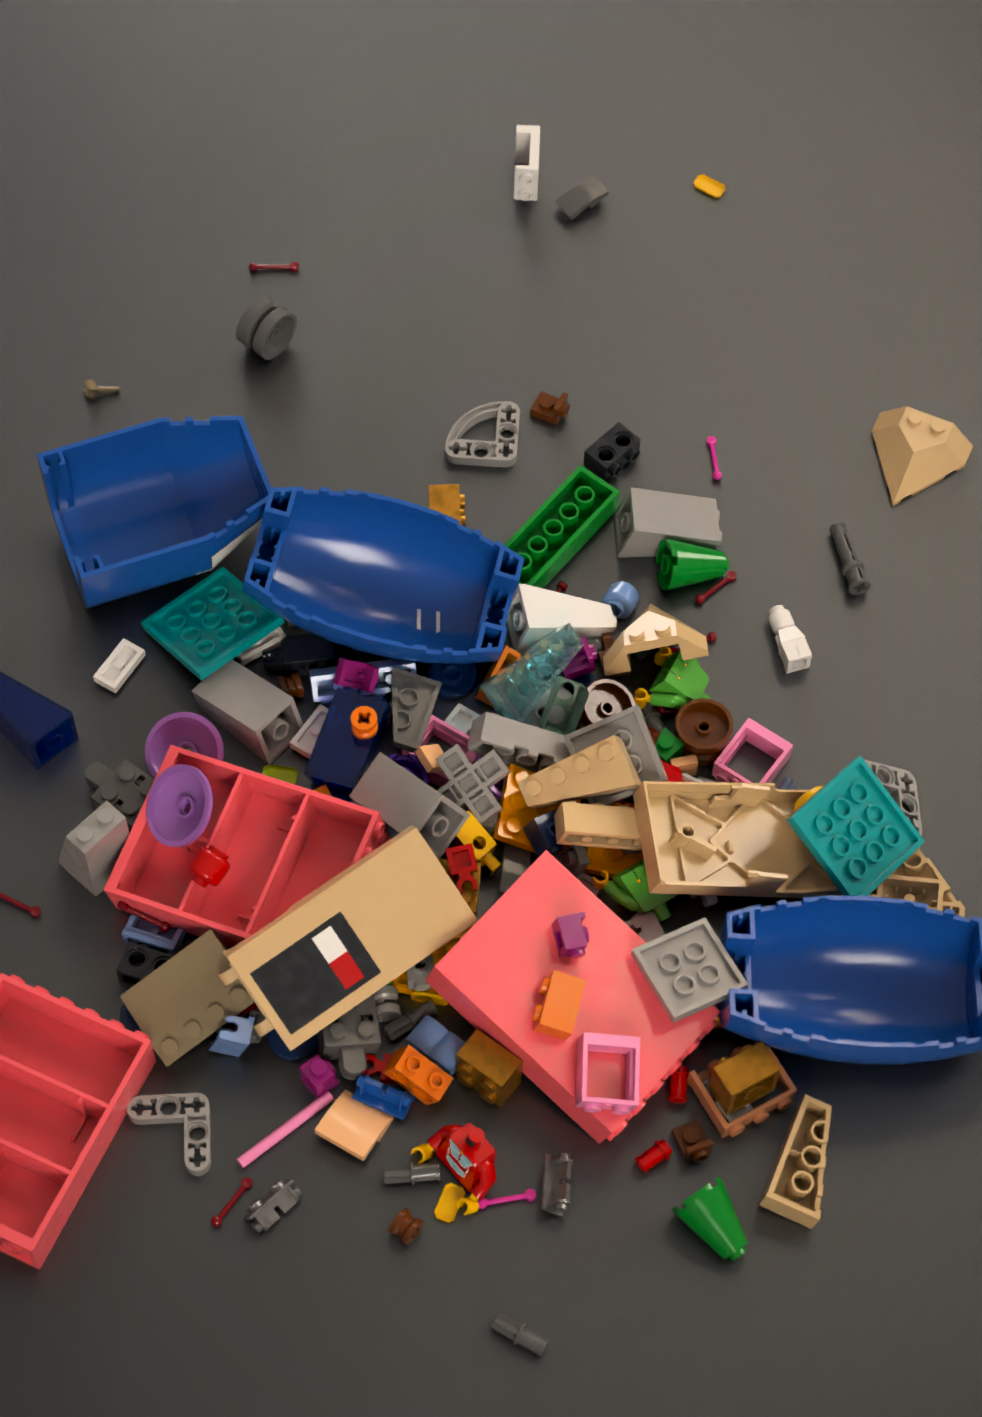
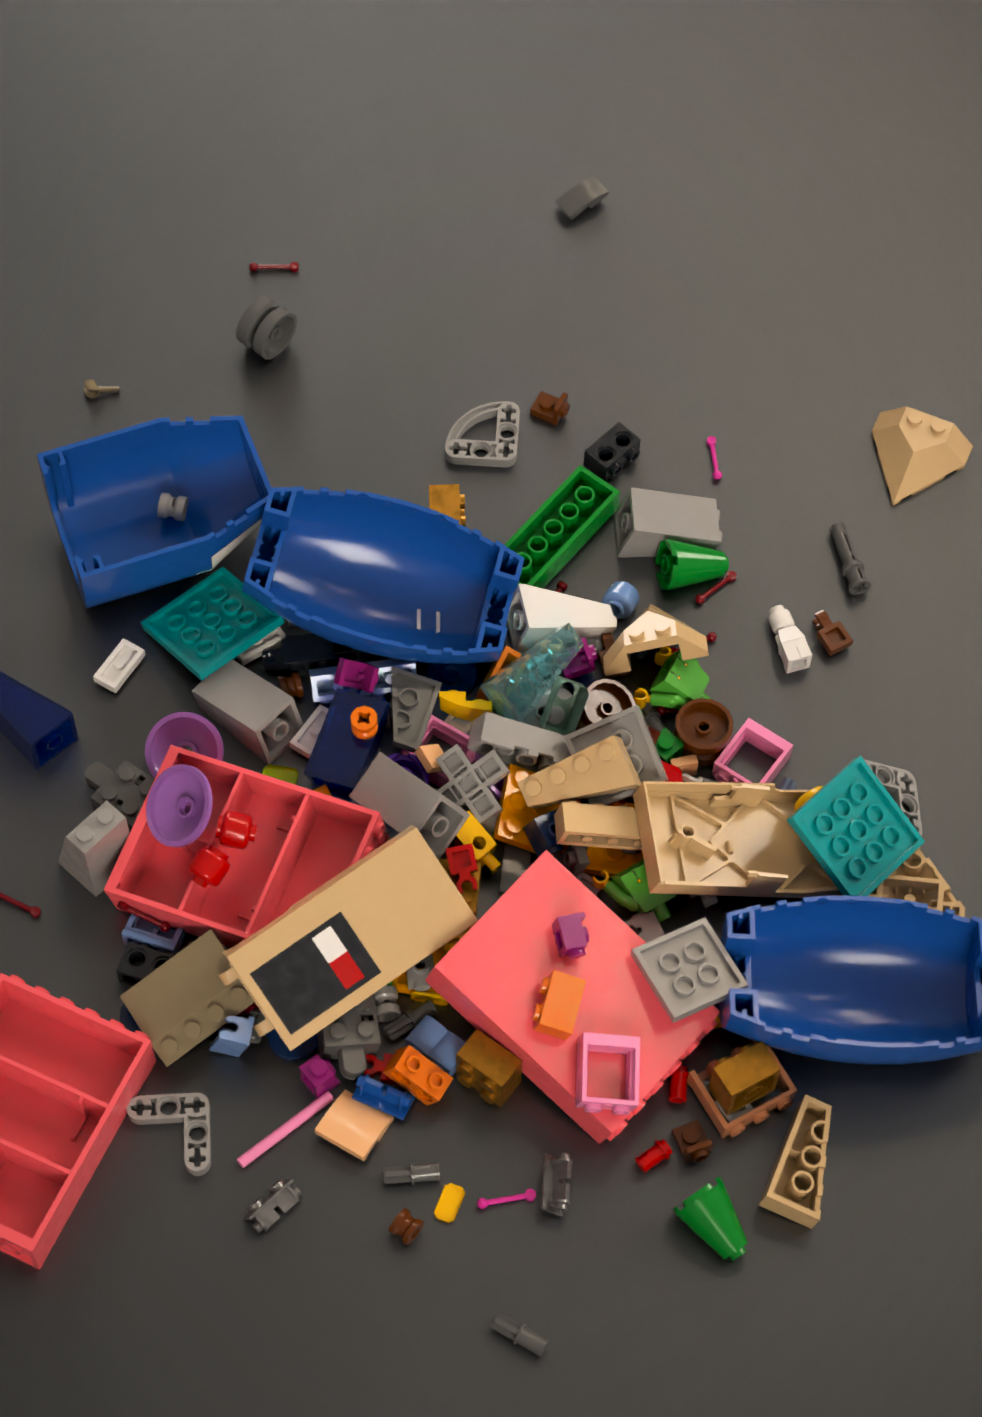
(172, 507): none -> light grey wheel
(235, 830): none -> red head
(246, 1184): dark red hinge -> none
(455, 704): none -> yellow slope
(467, 1157): red torso -> none
(527, 153): white panel -> none
(709, 186): yellow piece -> none
(831, 635): none -> reddish brown plate

